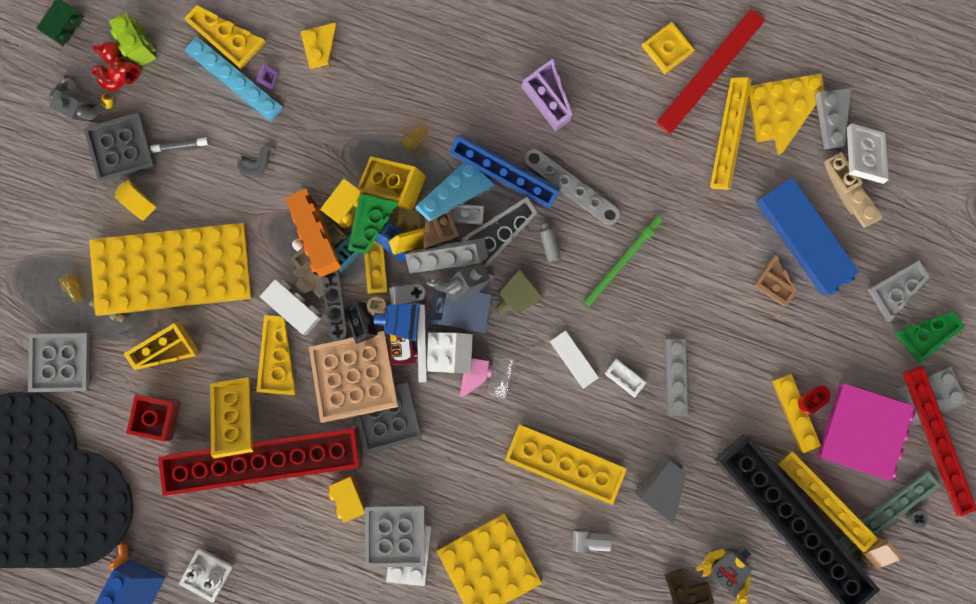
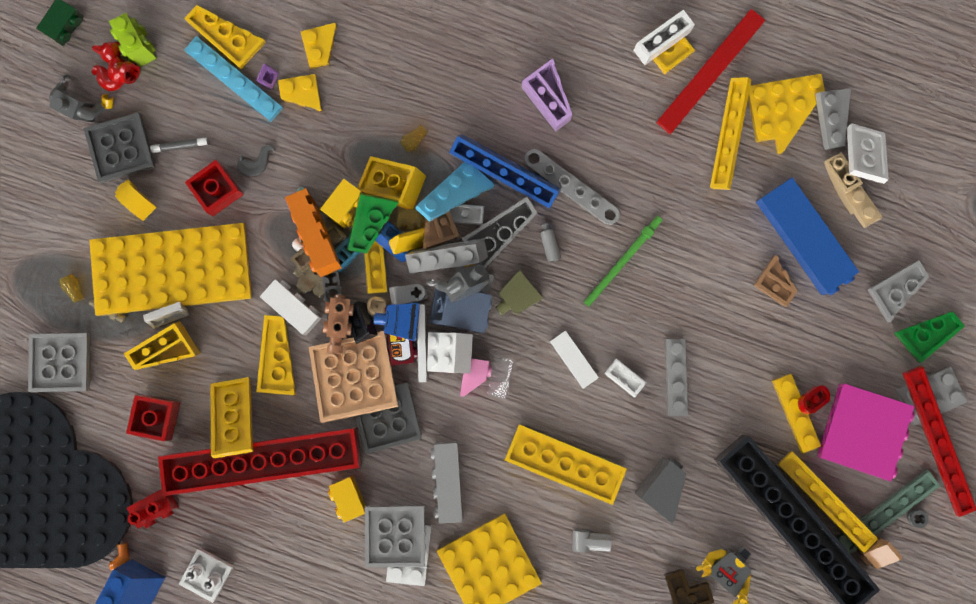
(151, 508): none -> red brick
(166, 315): none -> white plate
(214, 188): none -> red brick
(301, 90): none -> yellow wing
(337, 318): none -> nougat brick
(447, 482): none -> light grey brick
(663, 37): none -> white brick

